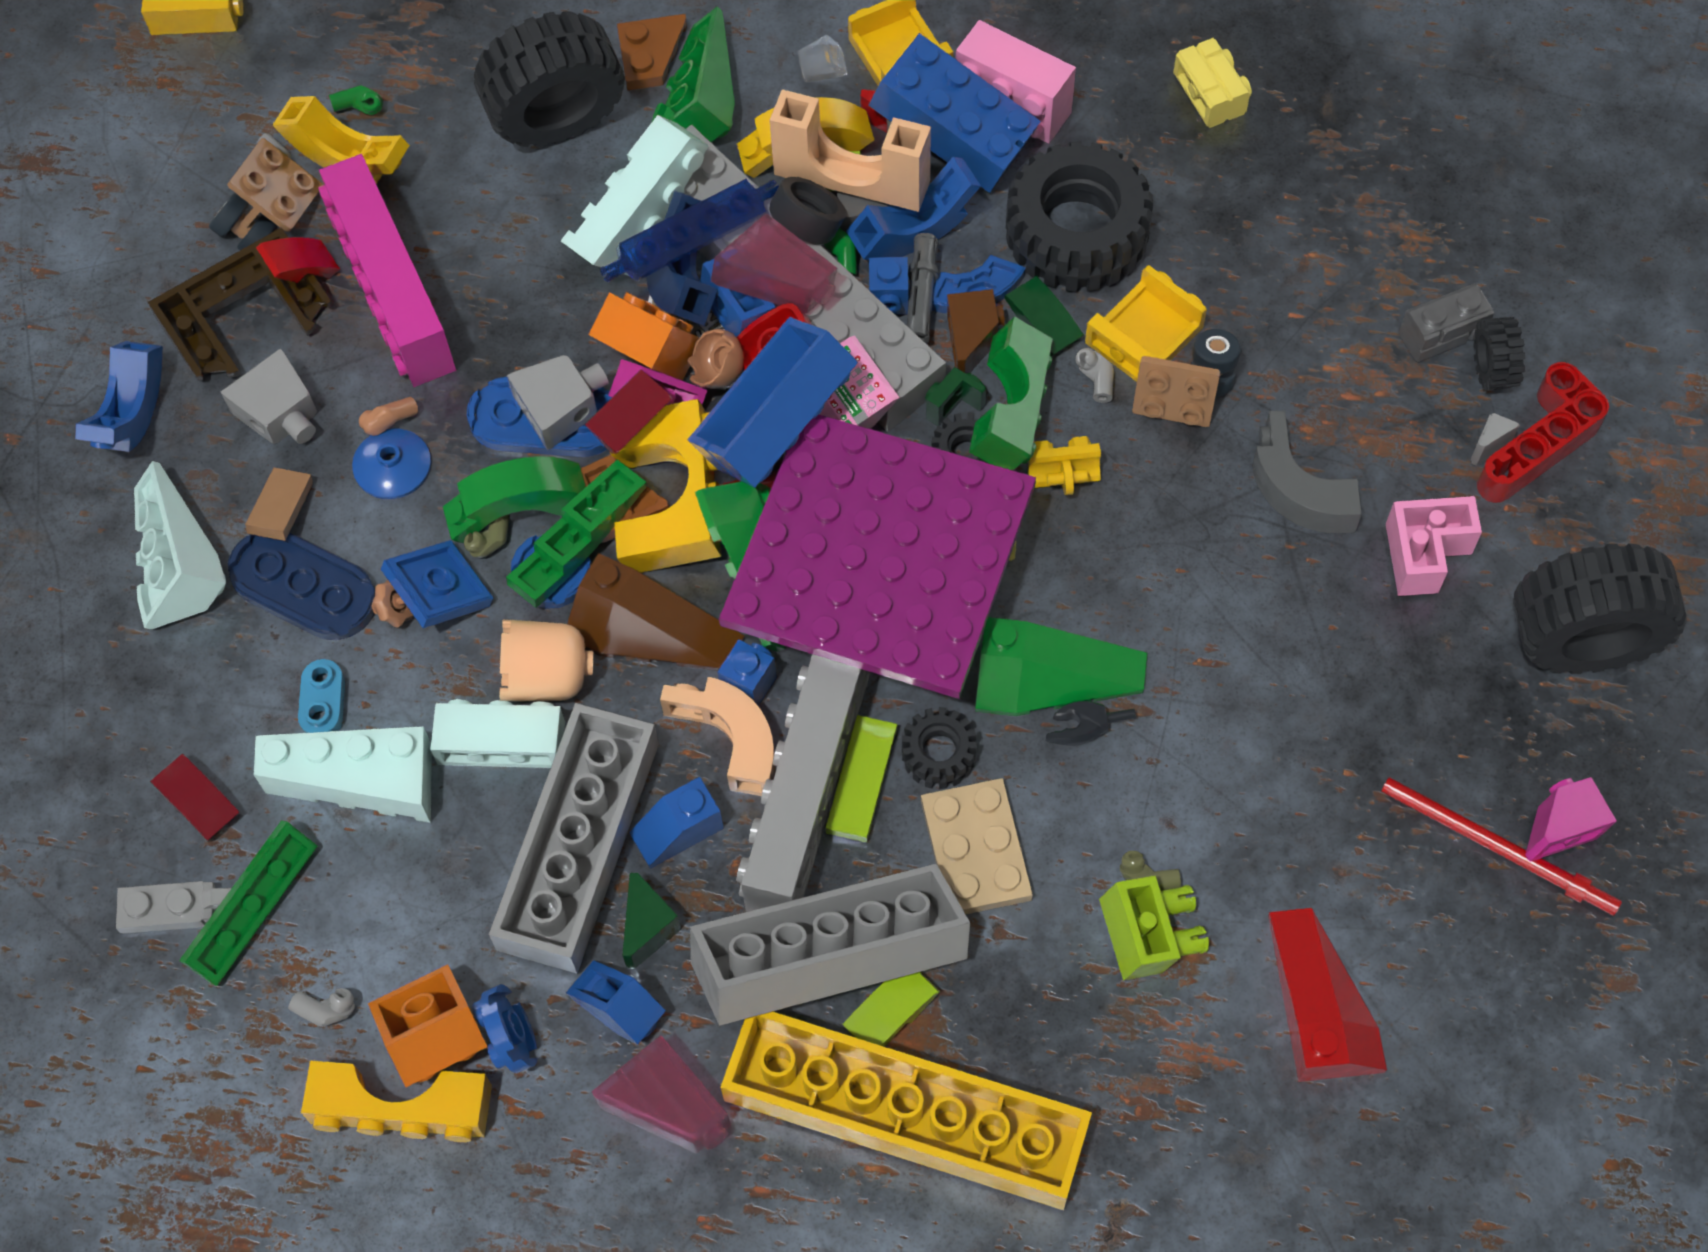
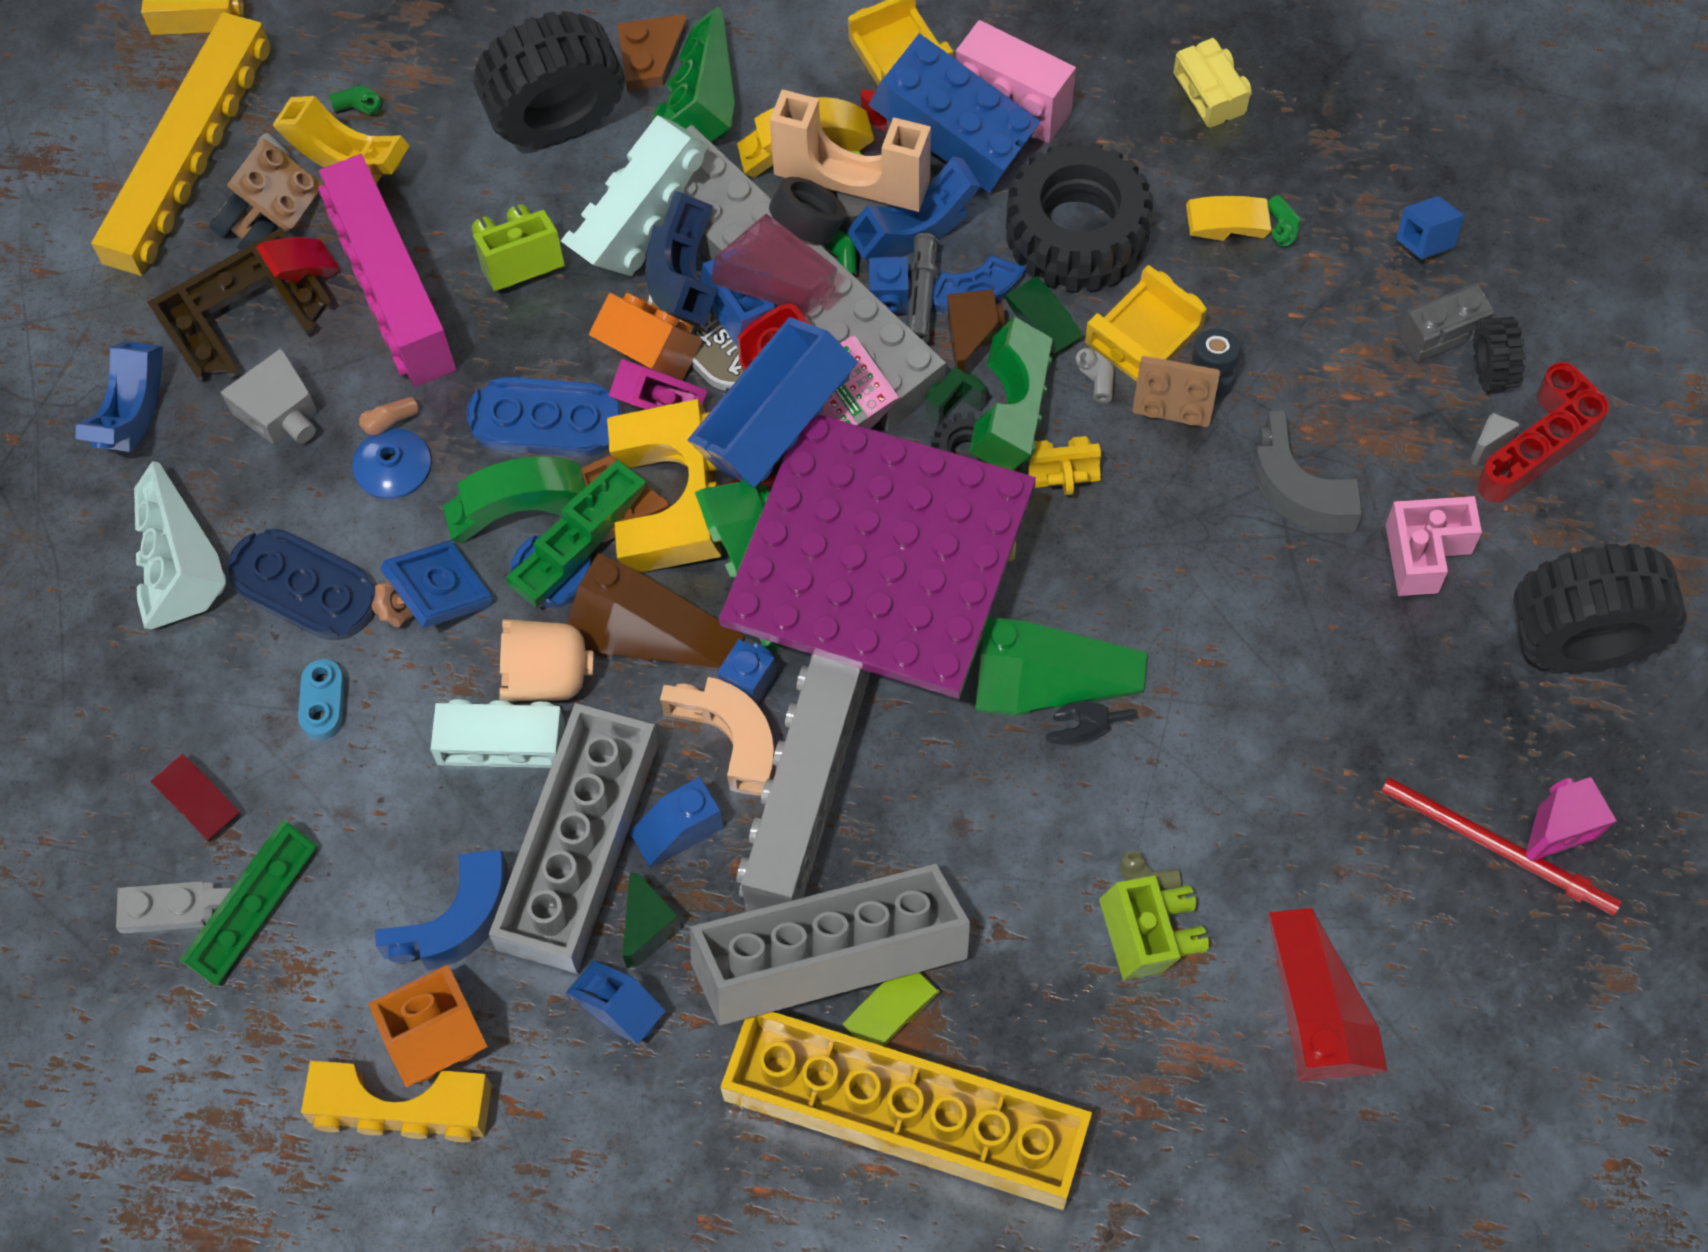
(181, 144): none -> yellow brick
(279, 504): medium nougat tile -> none
(325, 1012): light grey arm -> none
(353, 768): light aqua wedge -> none
(463, 926): none -> blue arch
(485, 543): olive arm -> none
(507, 1030): blue plate -> none
(517, 249): none -> lime brick
(556, 396): light grey torso -> none
(628, 411): dark red slope -> none
(665, 1099): clear pink slope -> none
(689, 230): clear blue plate -> none
(716, 359): nougat hair -> none
(822, 60): clear slope -> none
(861, 778): lime tile -> none
(939, 771): black tyre -> none
(977, 845): tan plate -> none
(1221, 215): none -> yellow slope
(1287, 221): none -> green arm
(1429, 227): none -> blue brick

